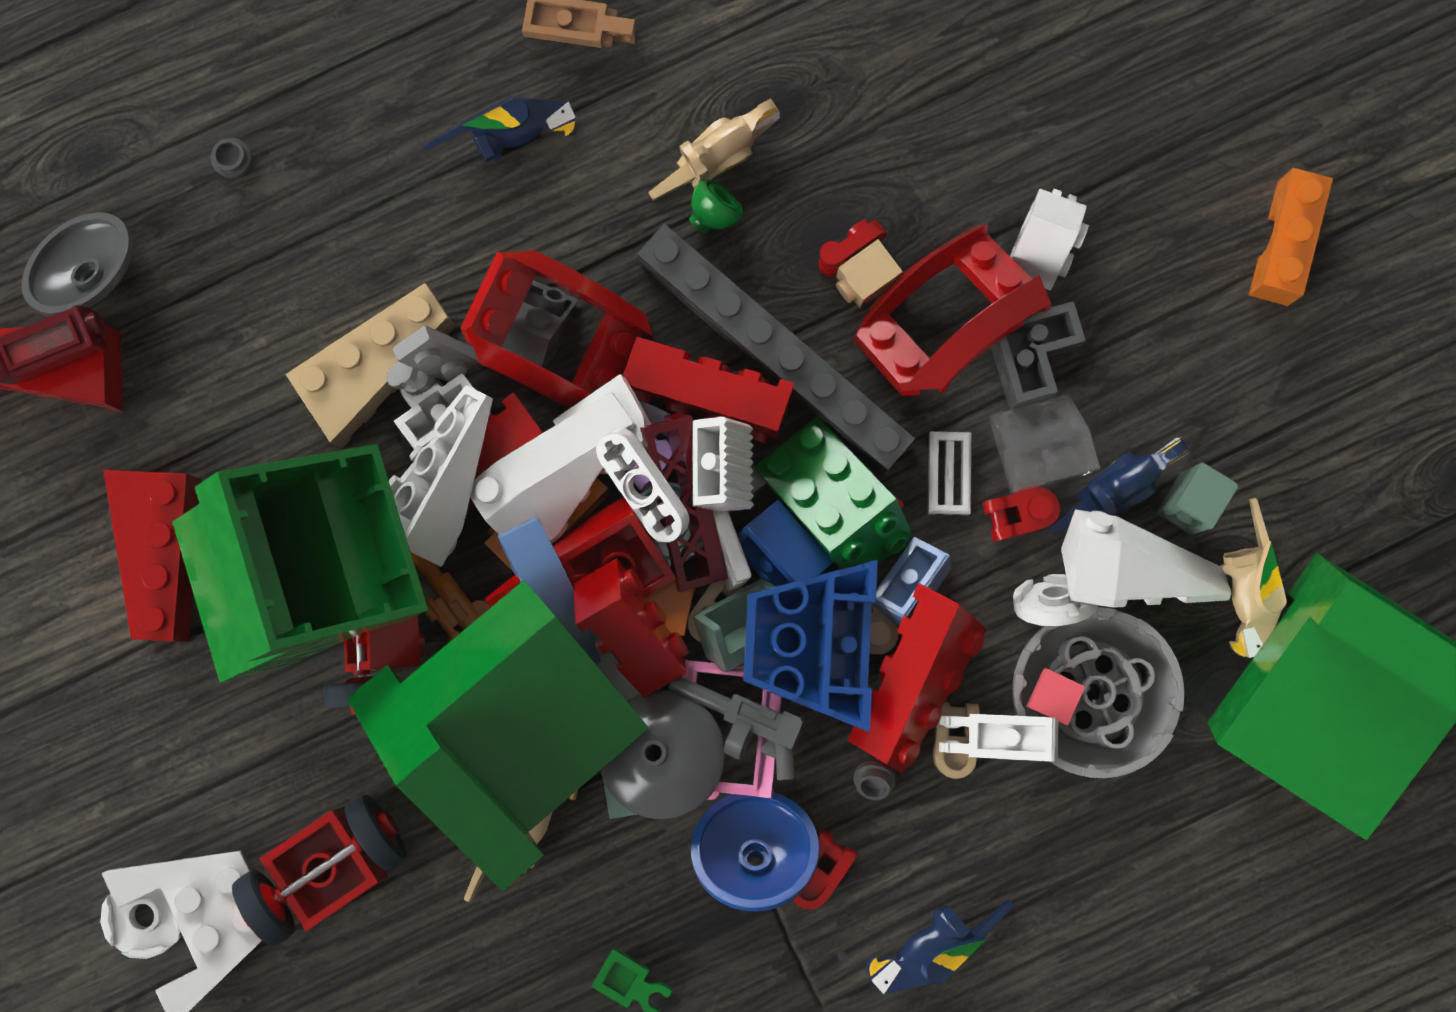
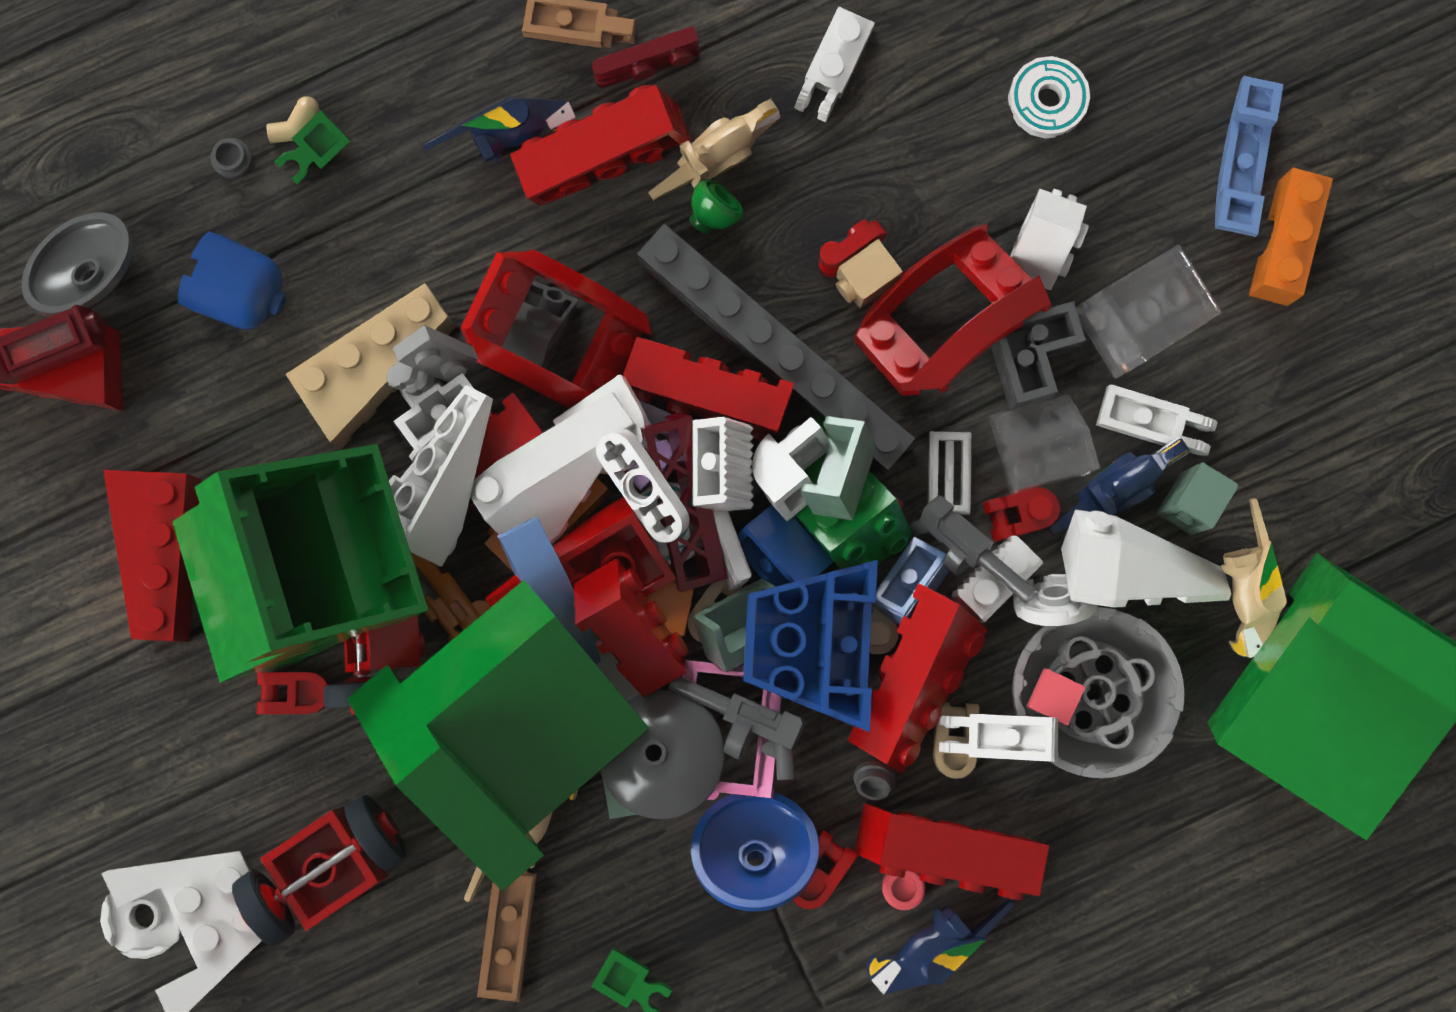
(232, 283): none -> blue cylinder
(302, 113): none -> tan arm
(303, 692): none -> red plate
(317, 142): none -> green plate
(507, 939): none -> medium nougat tile
(600, 145): none -> red wedge
(645, 58): none -> dark red hinge
(782, 466): none -> white brick
(835, 60): none -> white hinge
(843, 469): none -> sand green panel
(903, 892): none -> coral tile
(951, 852): none -> red wedge
(967, 546): none -> dark grey piece
(982, 592): none -> white brick
(1055, 75): none -> white tile
(1147, 311): none -> clear slope
(1151, 418): none -> white hinge
(1245, 156): none -> medium blue slope

